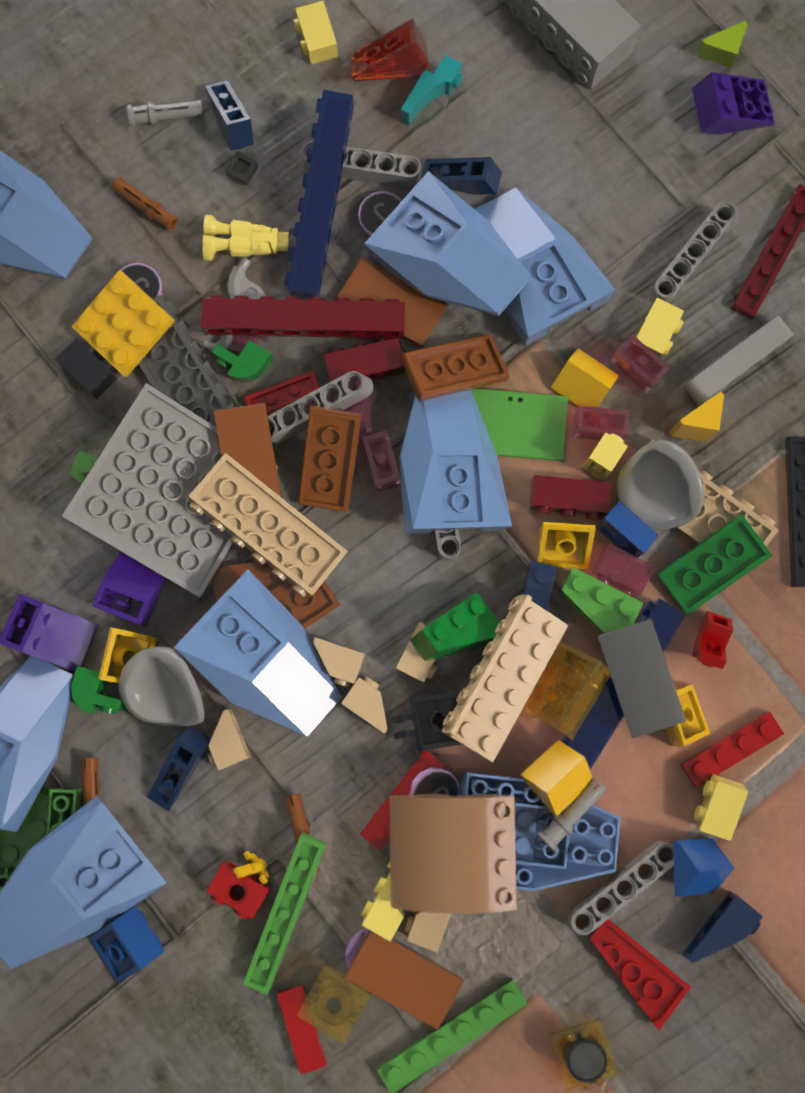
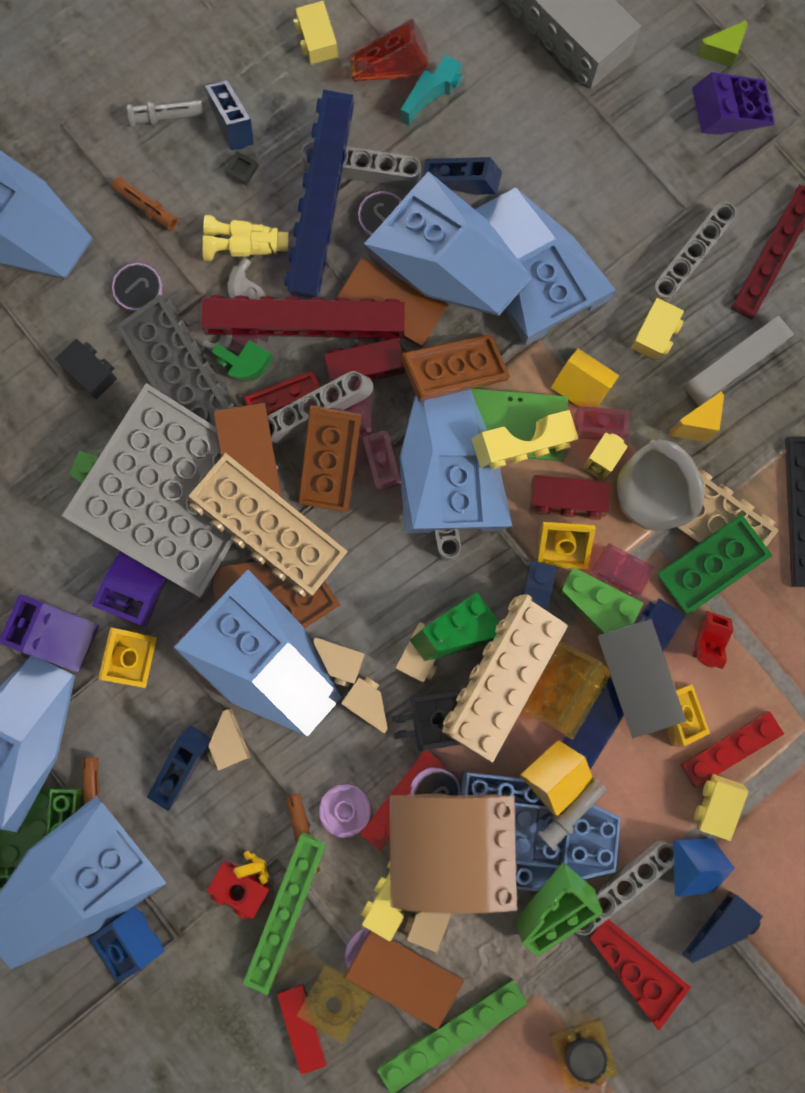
(88, 692): green brick -> none
(123, 323): yellow plate -> none
(161, 689): light grey piece -> none
(345, 810): none -> lavender tile
(499, 445): none -> light yellow arch
(557, 911): none -> bright green wedge
(627, 530): blue slope -> none
(639, 364): clear pink brick -> none

